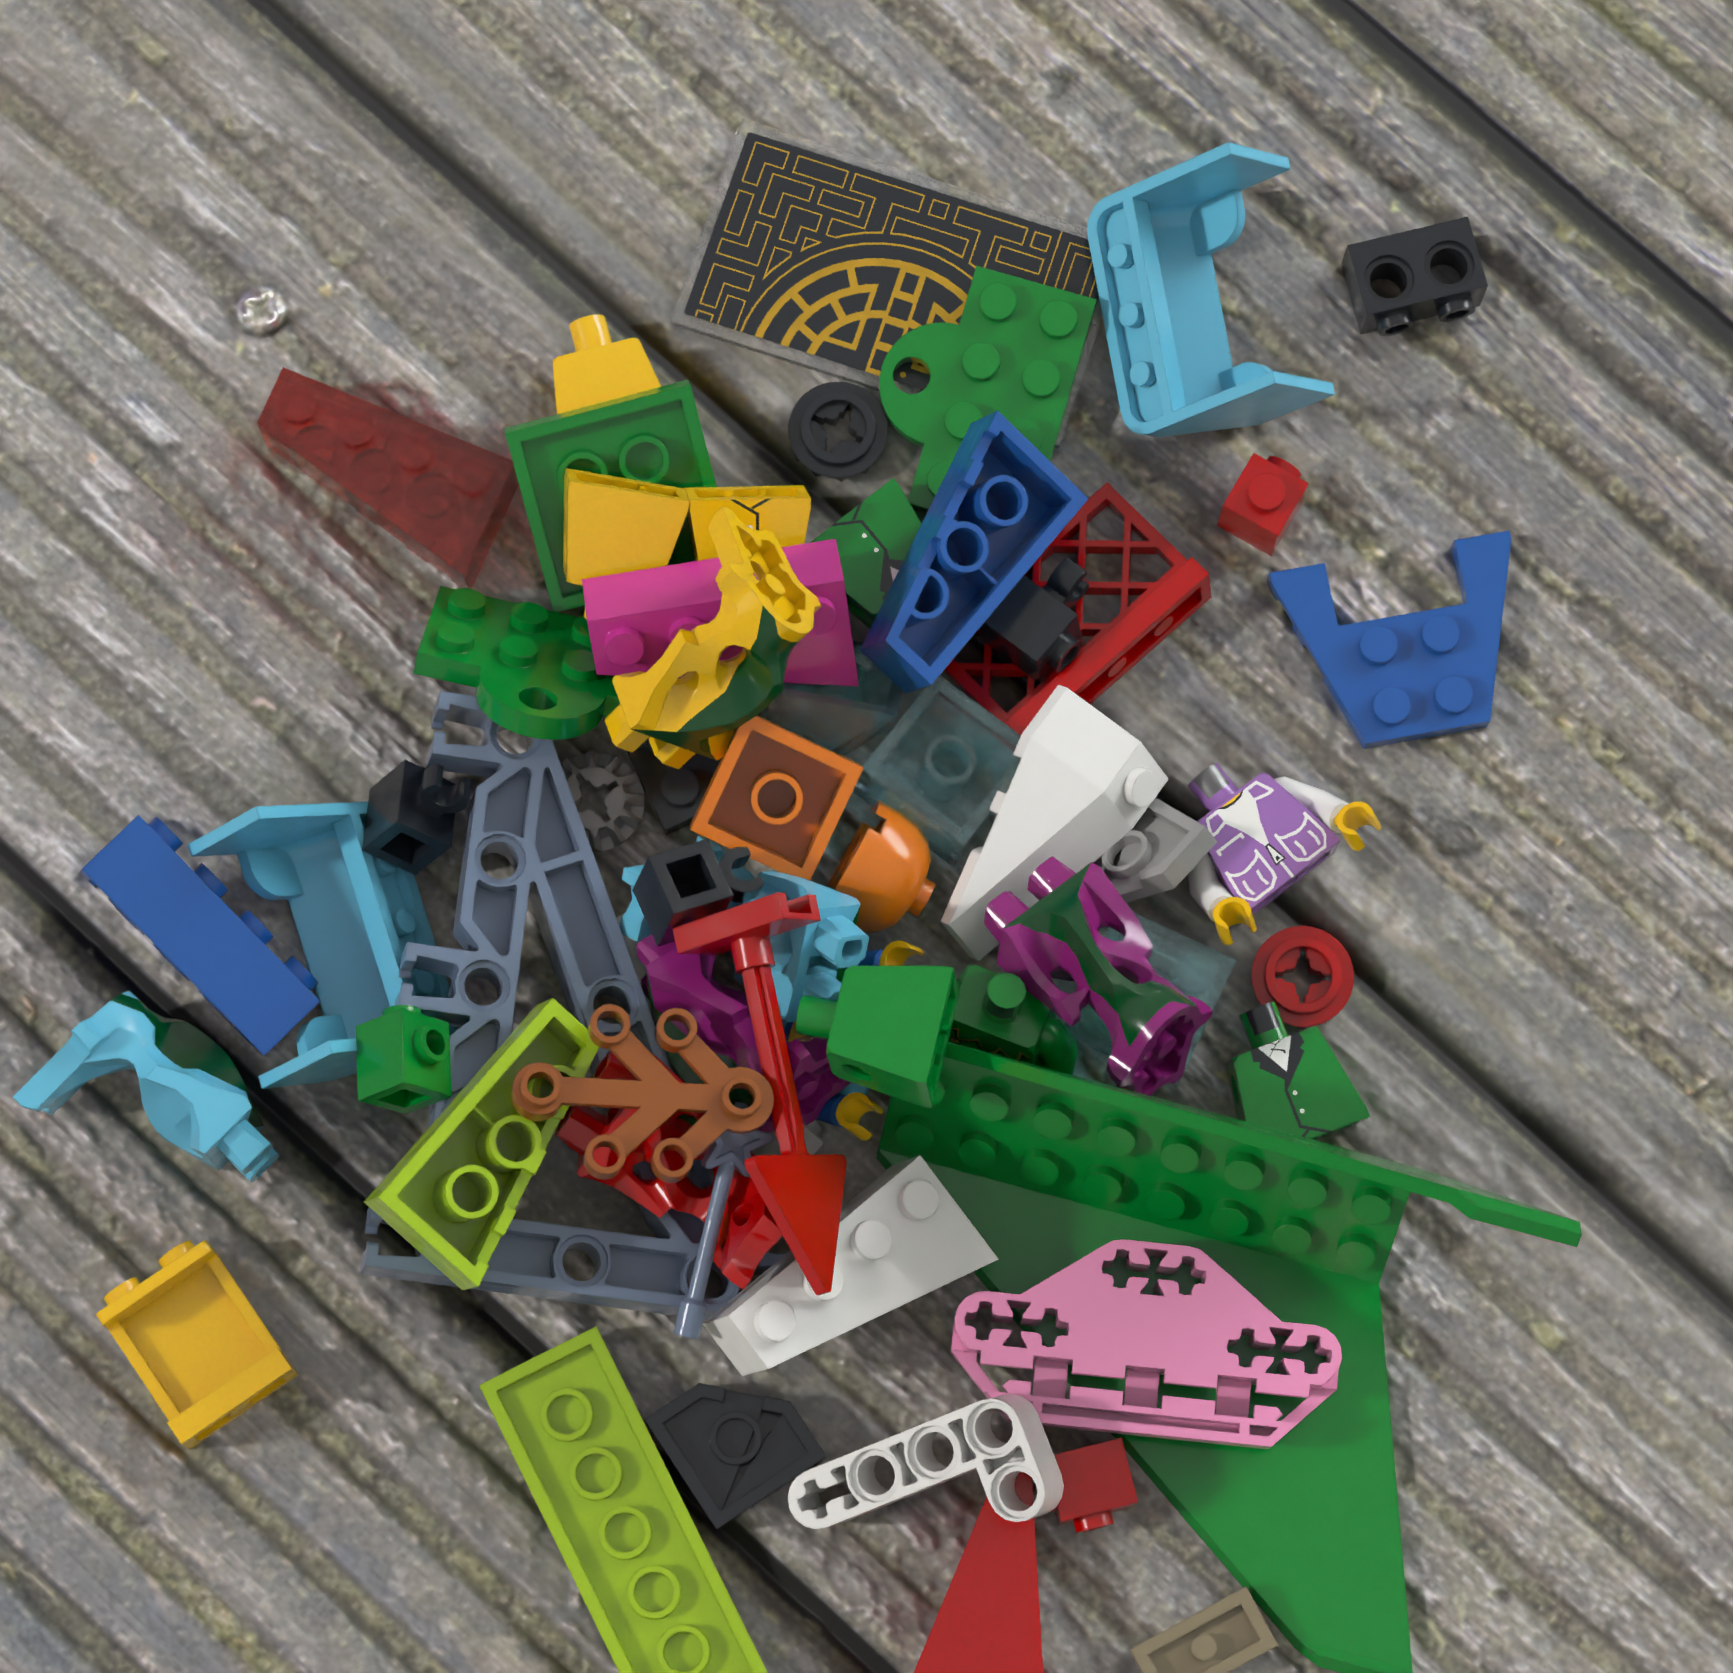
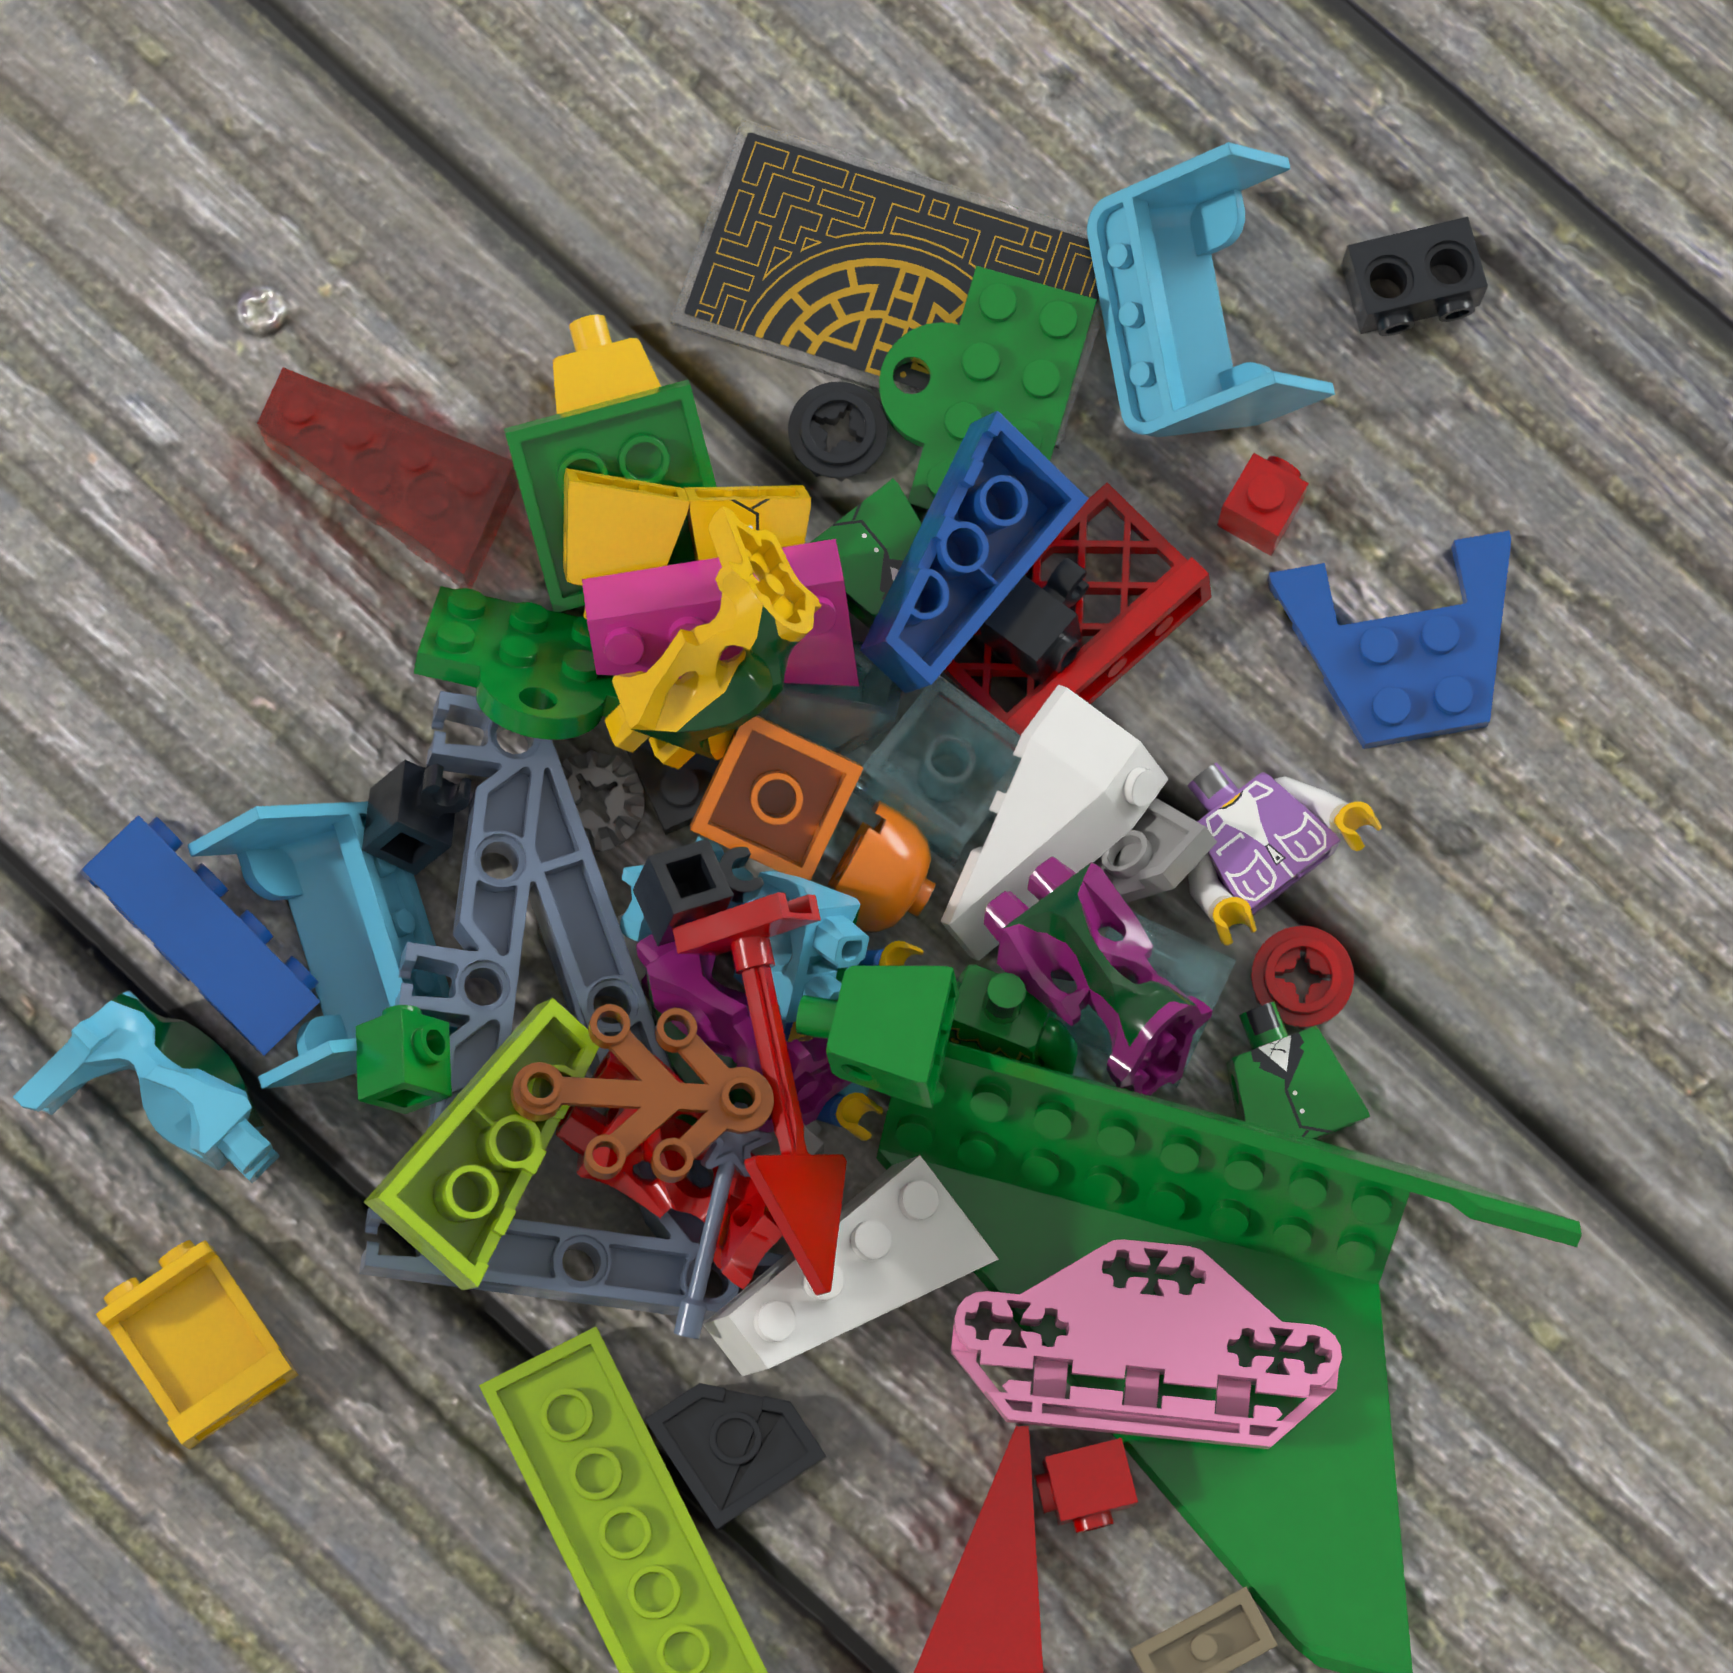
(919, 1470): white beam -> none

